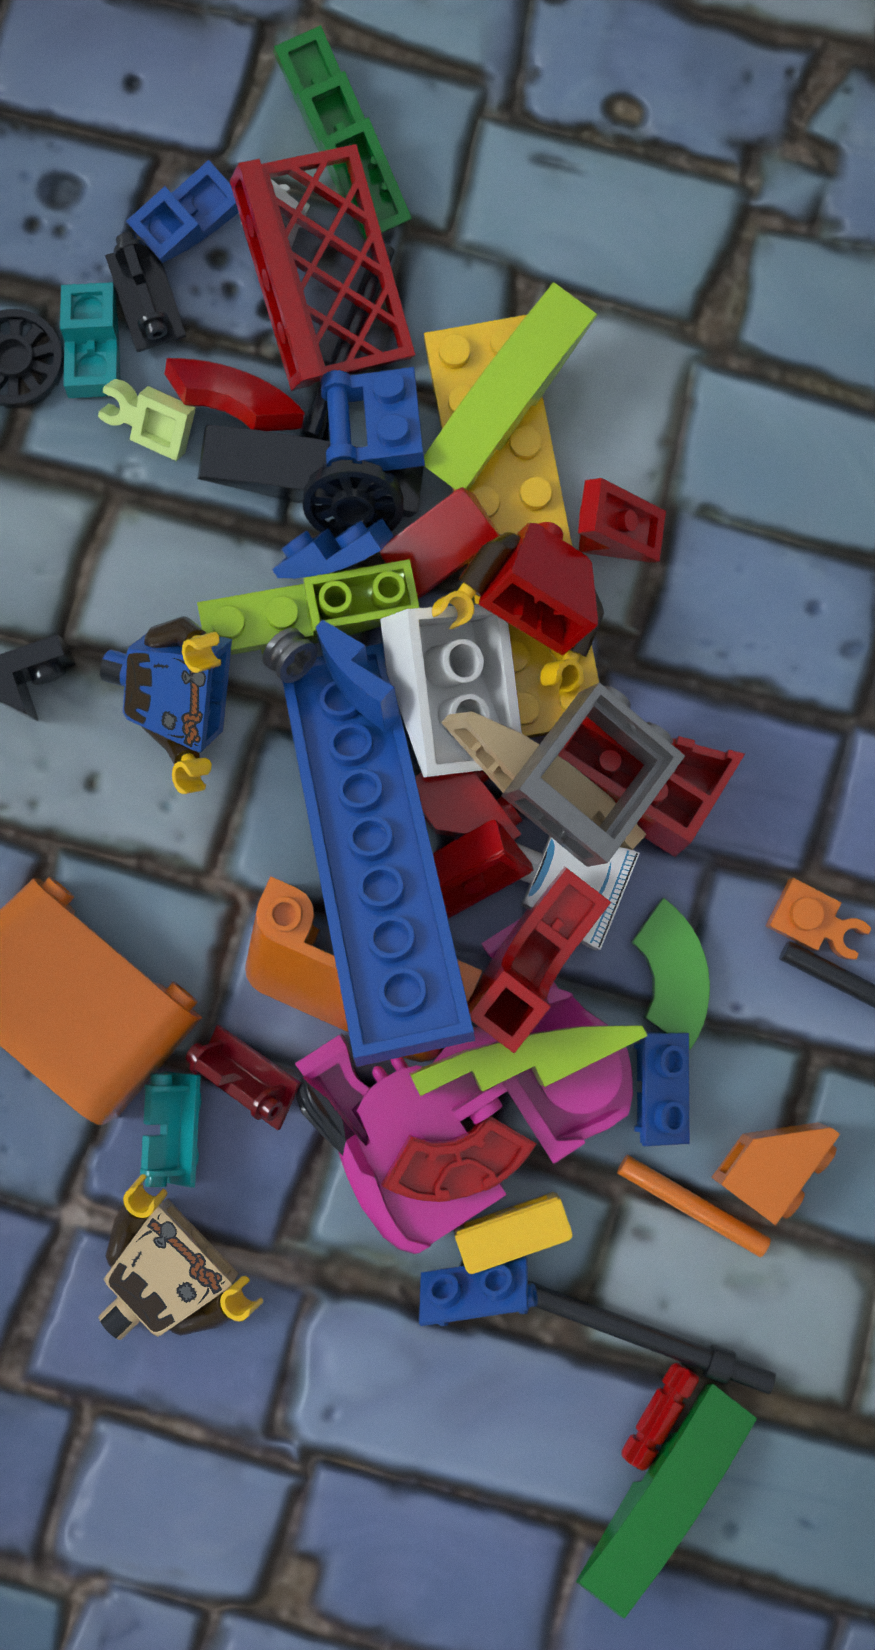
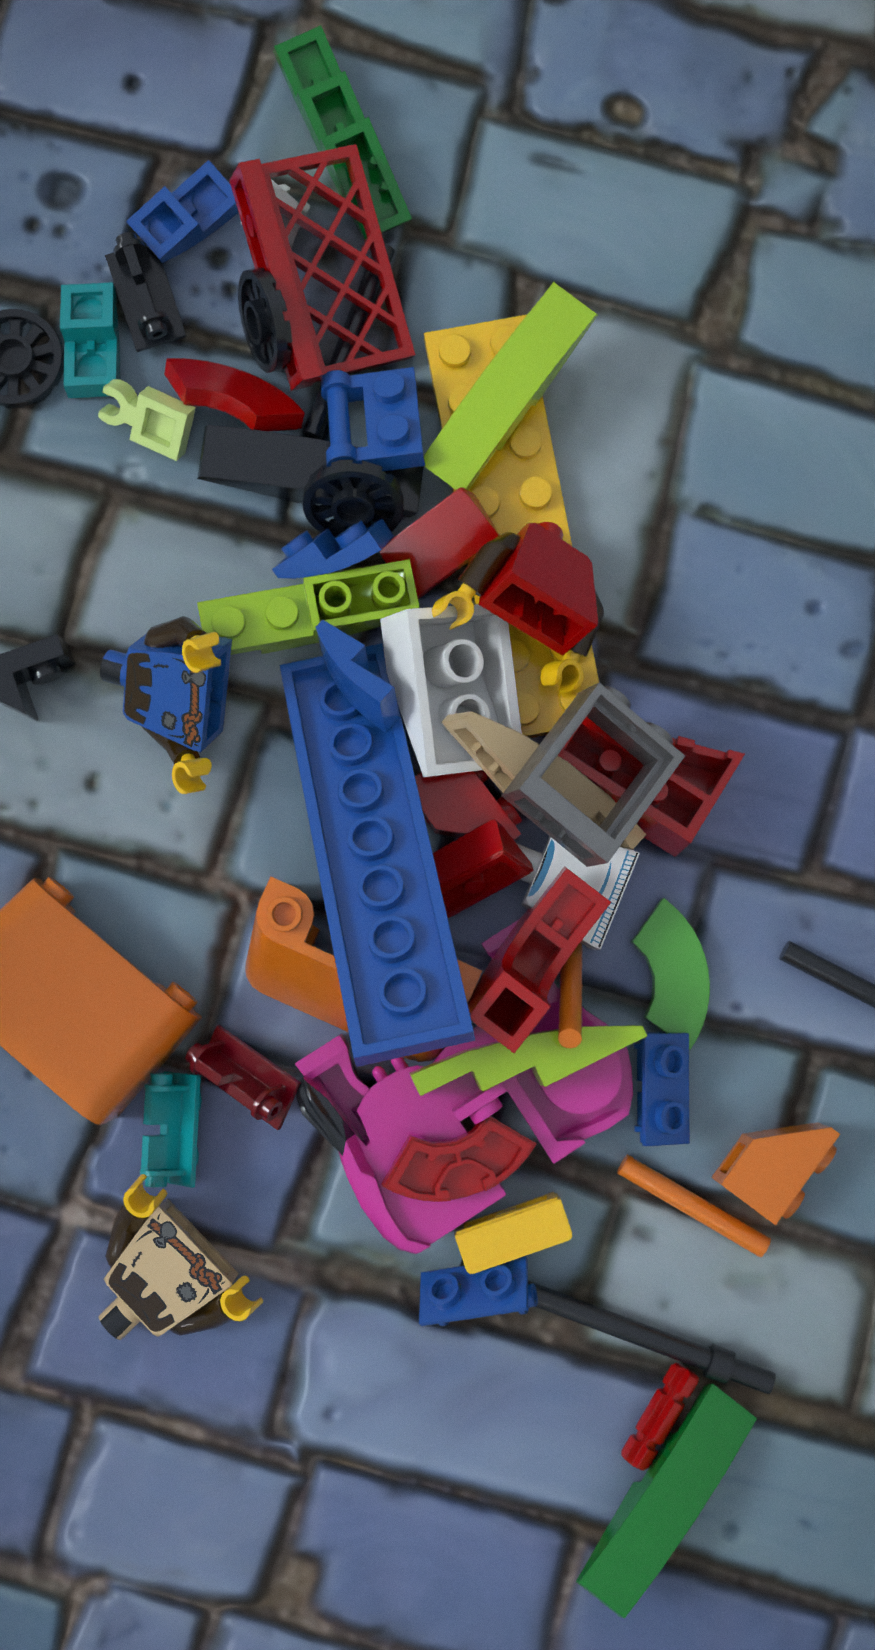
(263, 319): none -> black wheel
(290, 655): flat silver bush -> none
(571, 1000): none -> orange bar
(619, 523): red slope -> none
(810, 918): orange plate -> none

